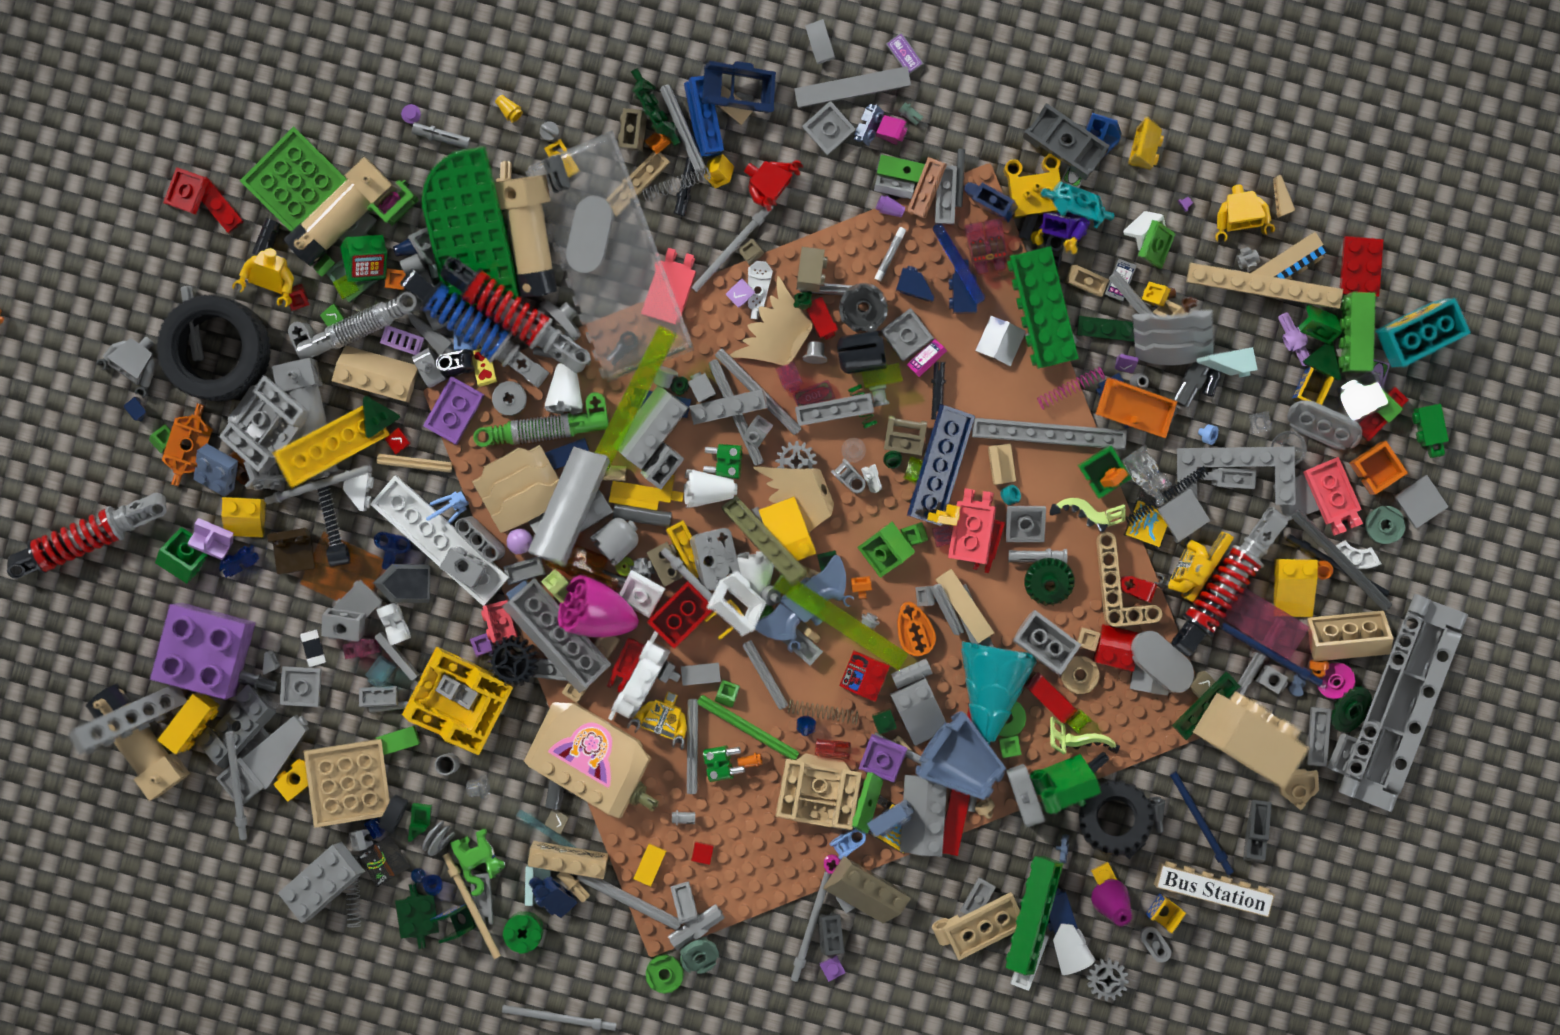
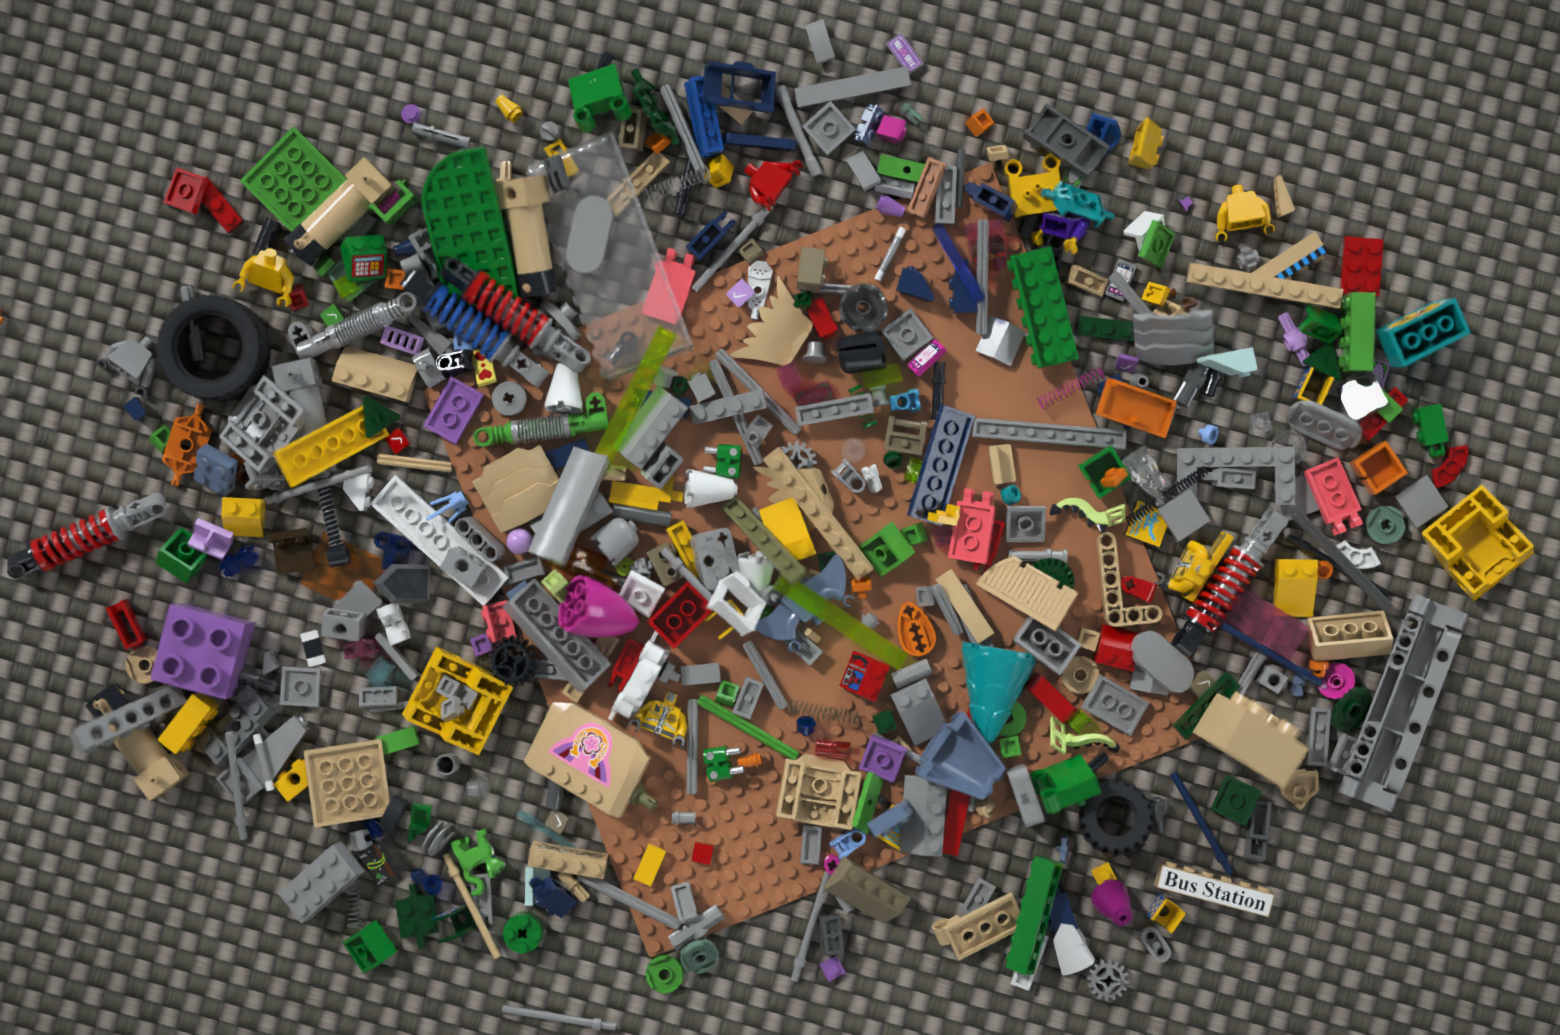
(113, 612): none -> red window
(133, 664): none -> tan tile
(263, 762): none -> light grey bar
(369, 946): none -> green slope
(451, 709): none -> light grey tile
(598, 93): none -> green piece
(709, 237): none -> dark blue hinge
(748, 697): none -> light grey plate
(759, 142): none -> dark blue beam
(810, 159): none -> light grey piece
(811, 844): none -> light grey tile
(818, 513): none -> tan plate
(863, 171): none -> light grey slope
(909, 400): none -> dark azure plate
(979, 122): none -> orange slope
(982, 274): none -> light grey axle
(997, 153): none -> tan tile
(1028, 591): none -> tan piece
(1115, 705): none -> light grey tile
(1236, 800): none -> dark green plate
(1451, 467): none -> red tile
(1477, 543): none -> yellow slope

